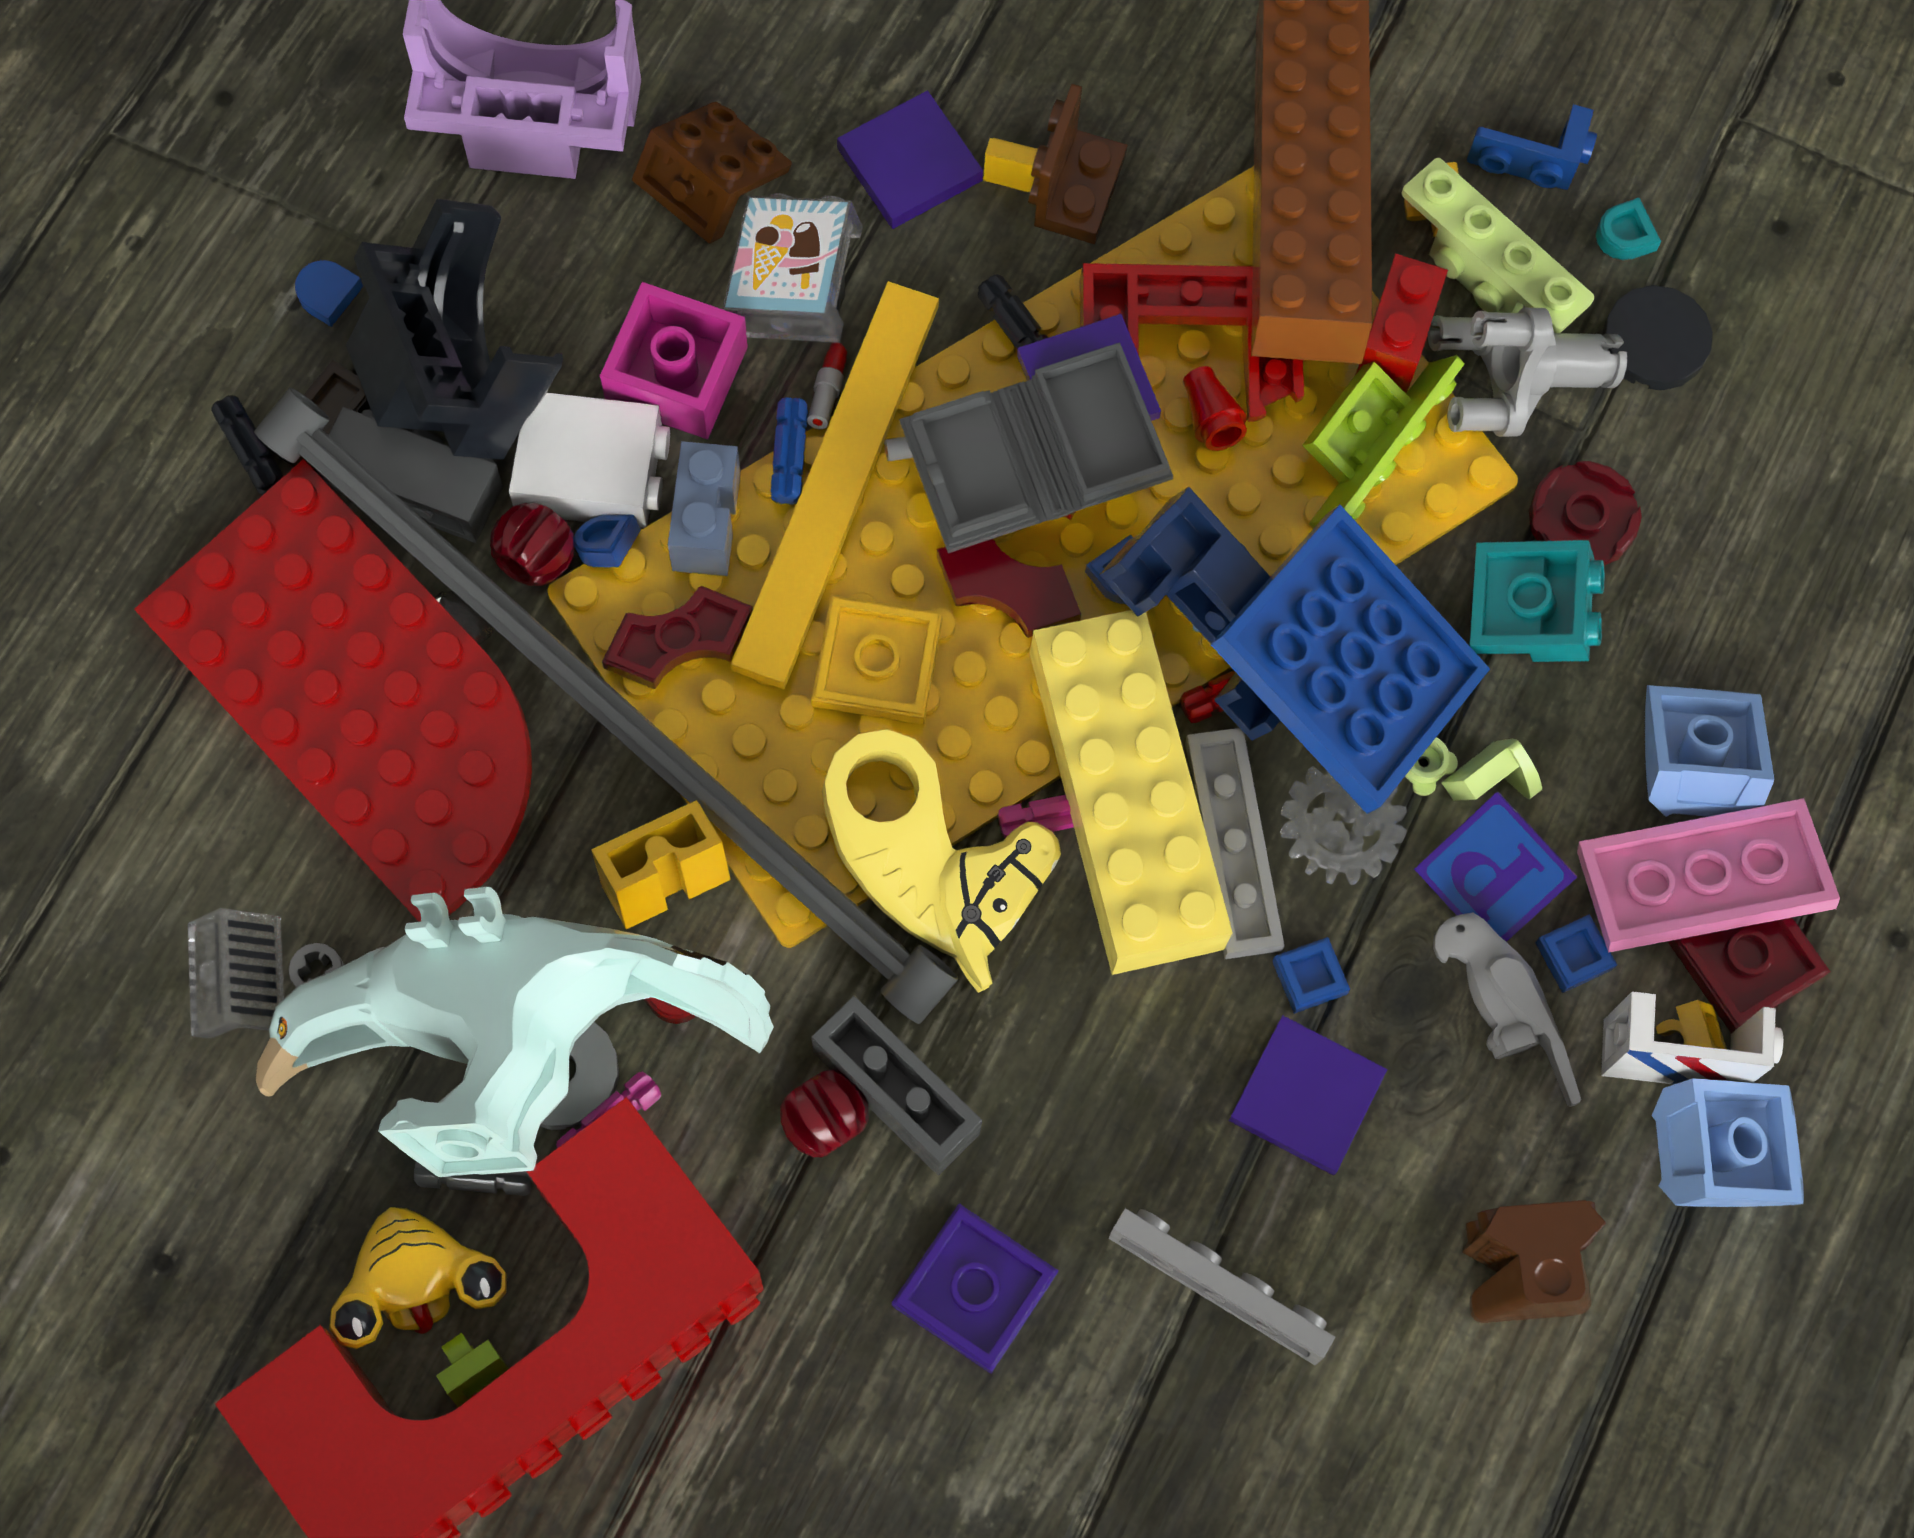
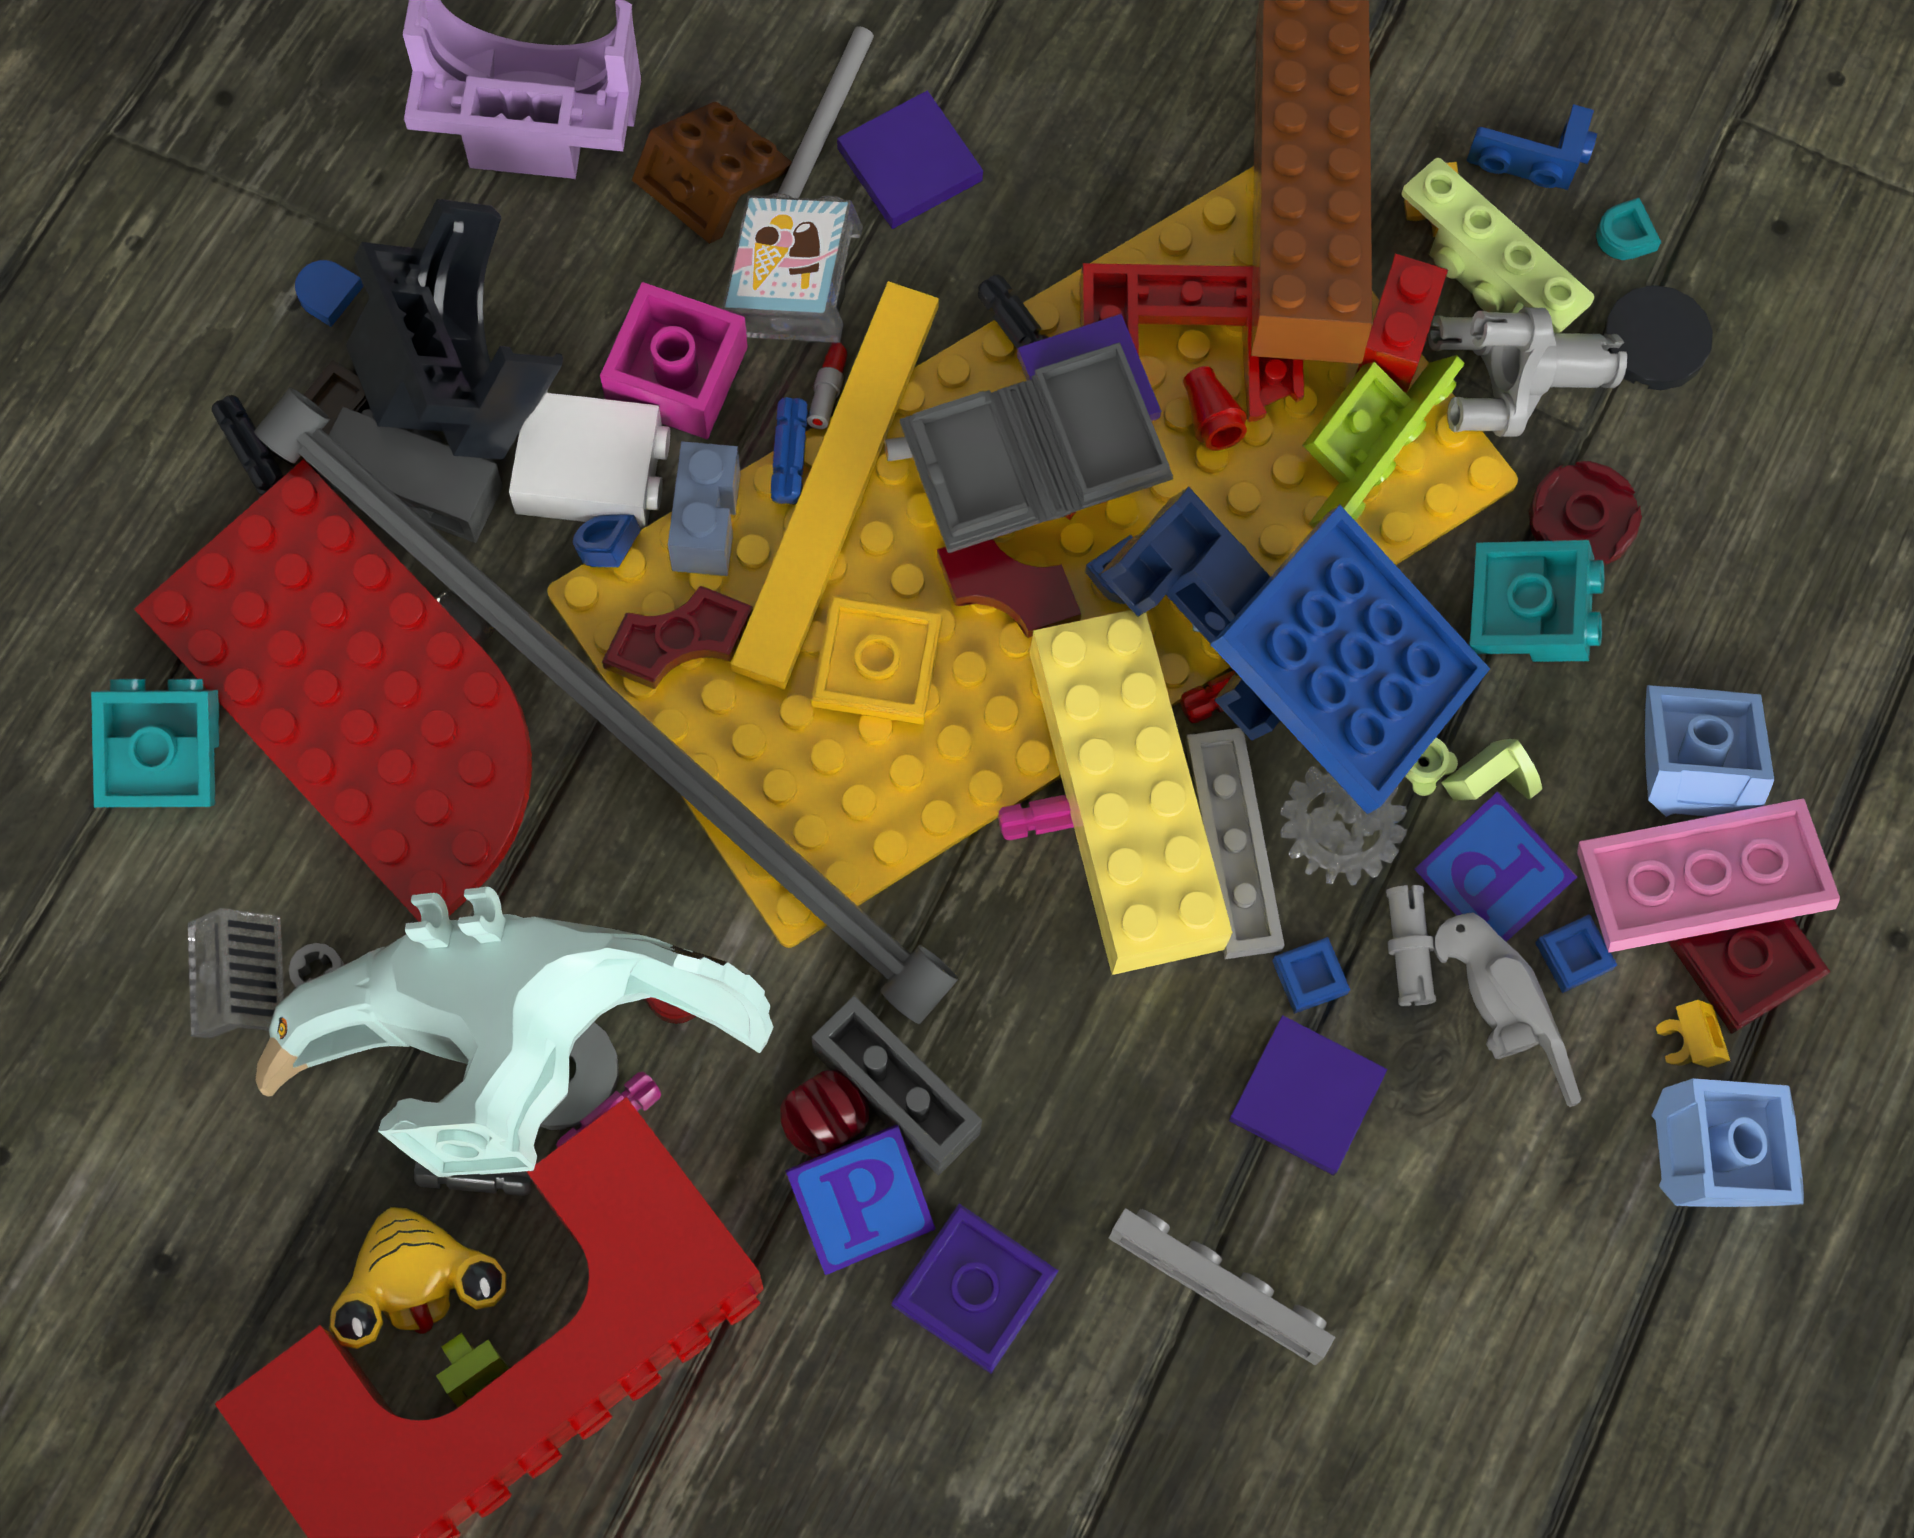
(154, 744): none -> teal plate
(532, 544): dark red piece -> none
(659, 860): yellow brick -> none
(826, 112): none -> light grey bar
(860, 1199): none -> piece
(908, 868): light yellow animal -> none
(1009, 164): yellow tile -> none
(1074, 174): reddish brown bracket -> none
(1411, 945): none -> light grey pin
(1534, 1260): reddish brown piece -> none
(1634, 1055): white panel -> none

